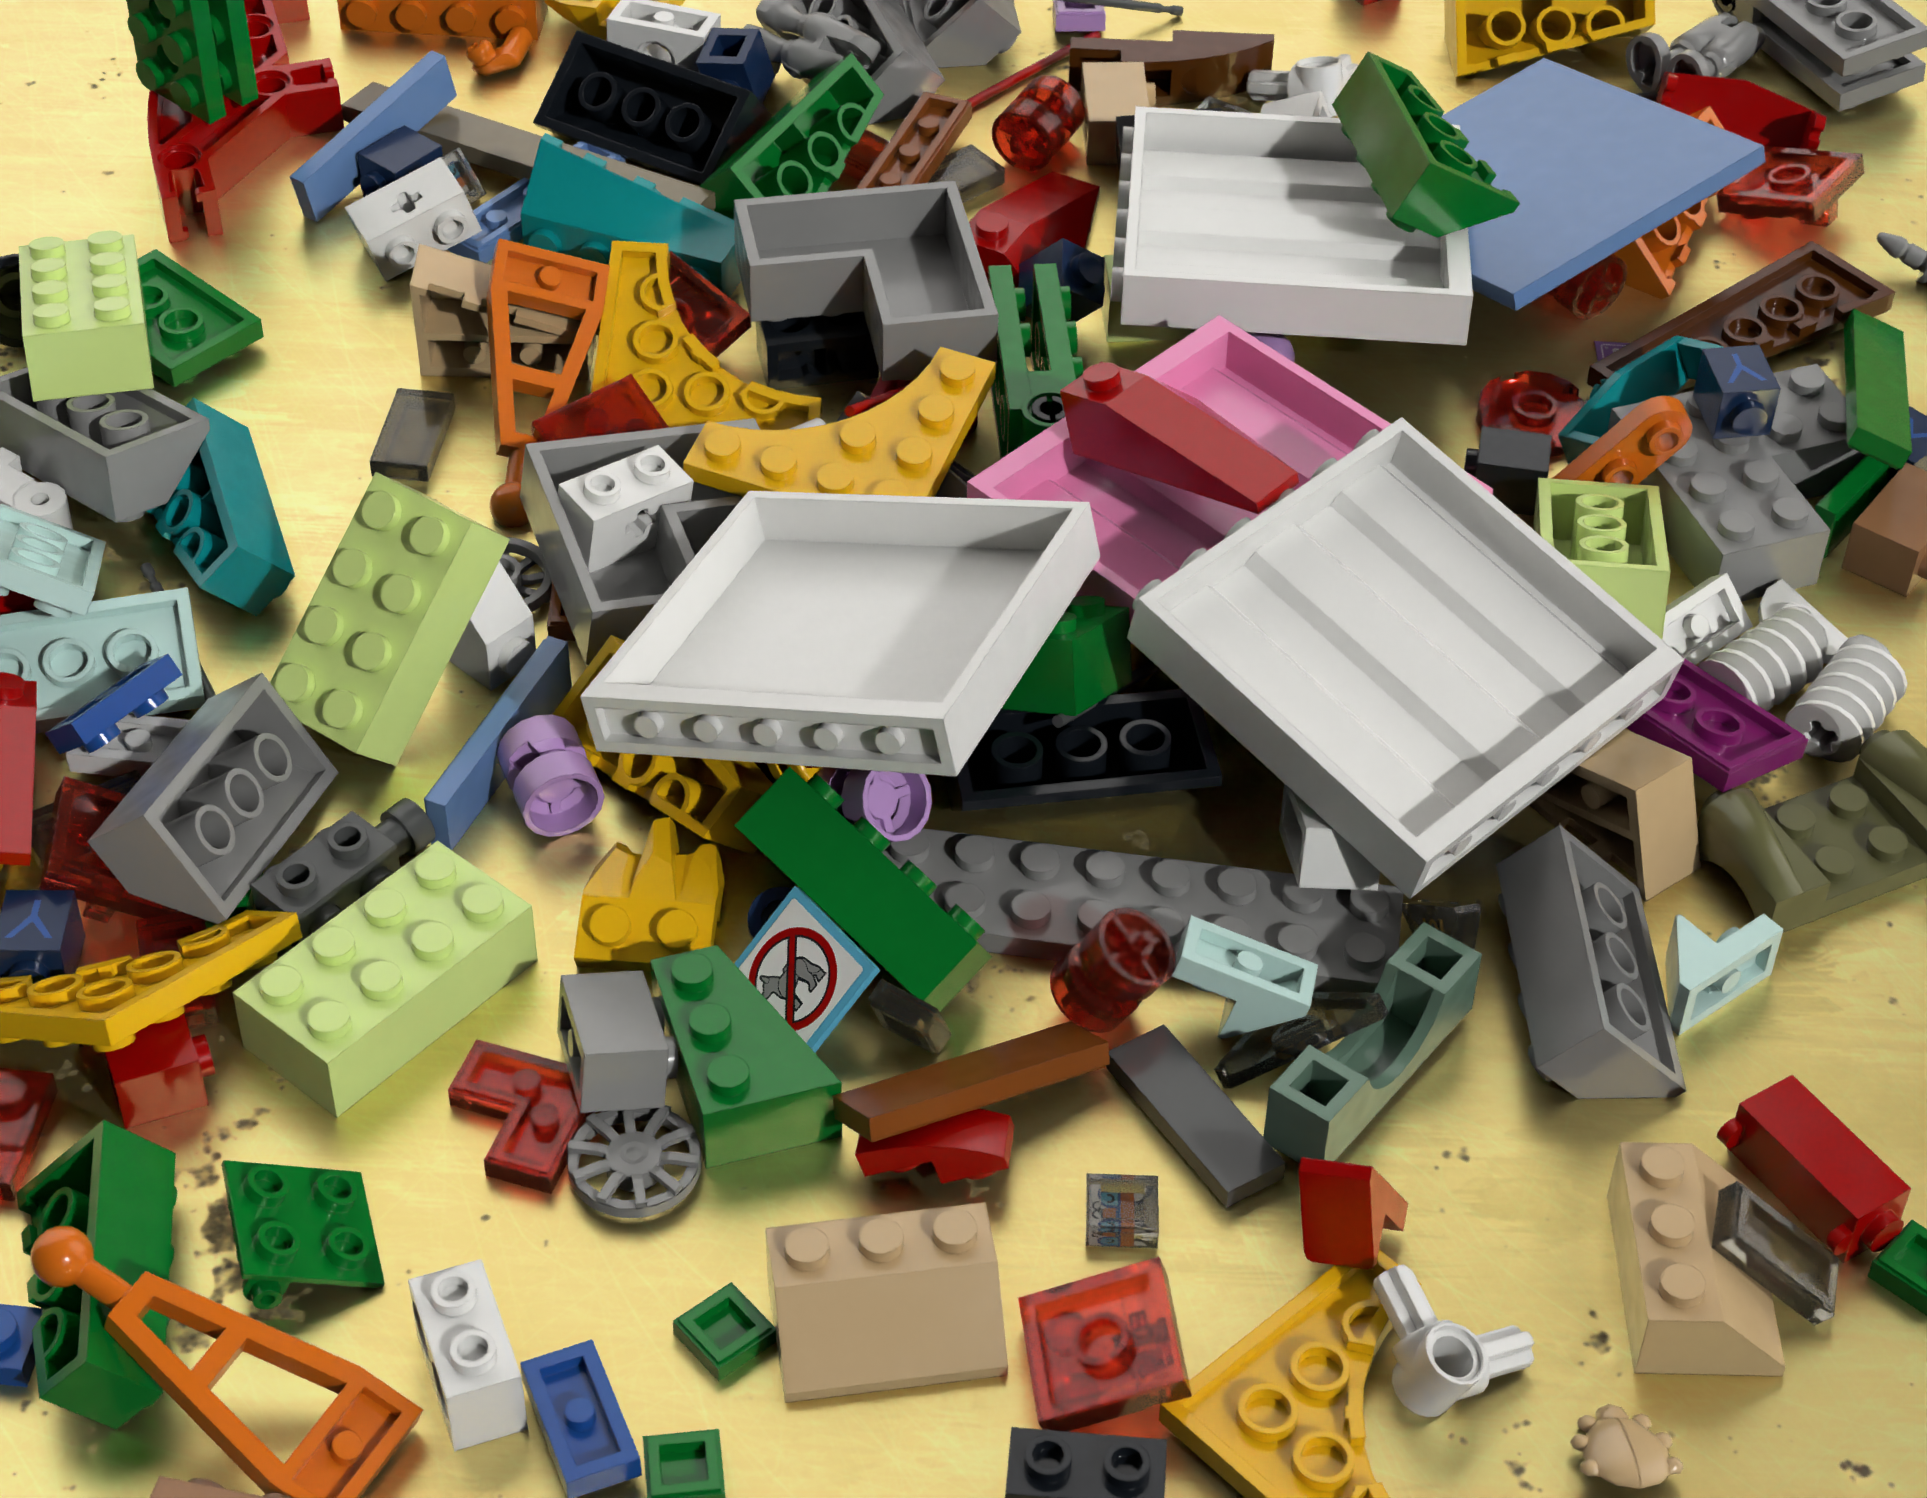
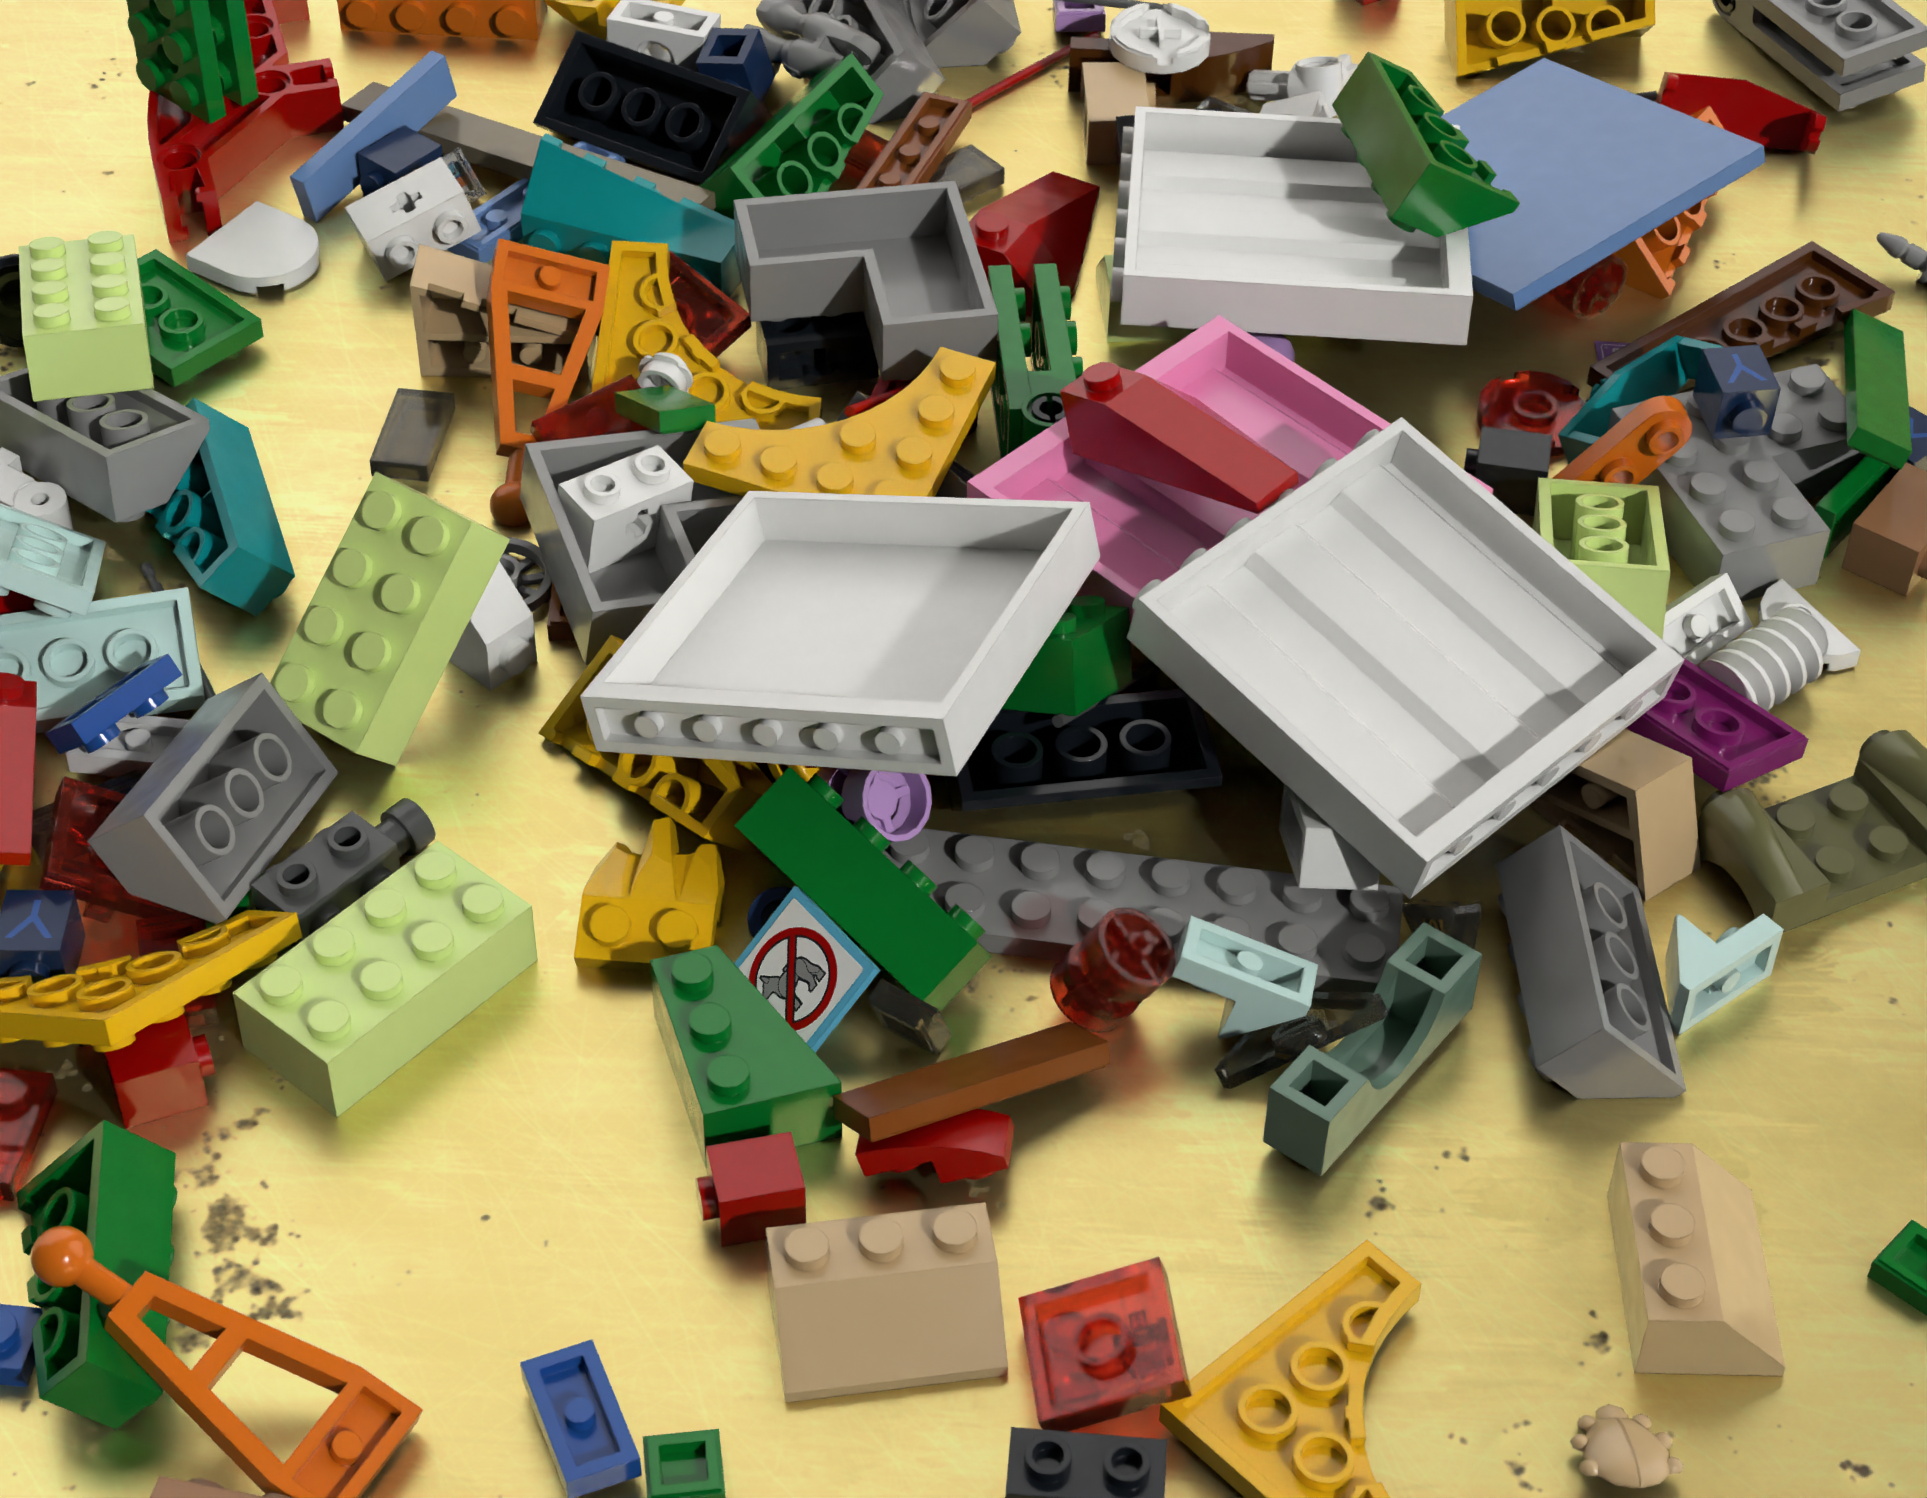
(258, 250): none -> white tile
(299, 1229): green hinge -> none
(468, 1354): white brick -> none
(476, 770): medium blue tile -> none
(506, 57): orange arm -> none
(535, 1103): clear red tile -> none
(550, 775): lavender wheel -> none
(615, 1041): light grey brick -> none
(634, 1161): light grey wheel -> none
(664, 370): none -> white plate
(664, 409): none -> green tile
(724, 1331): green tile -> none
(752, 1188): none -> red brick
(1038, 123): clear red wheel -> none
(1077, 269): dark blue brick -> none
(1121, 1211): clear smoke tile -> none
(1159, 39): none -> white tile
(1196, 1116): dark grey tile -> none
(1346, 1211): red slope -> none
(1440, 1358): white axle -> none
(1707, 49): light grey piece -> none
(1775, 1253): clear smoke tile -> none
(1793, 185): clear red hinge -> none
(1818, 1168): red brick -> none
(1848, 699): white piece -> none

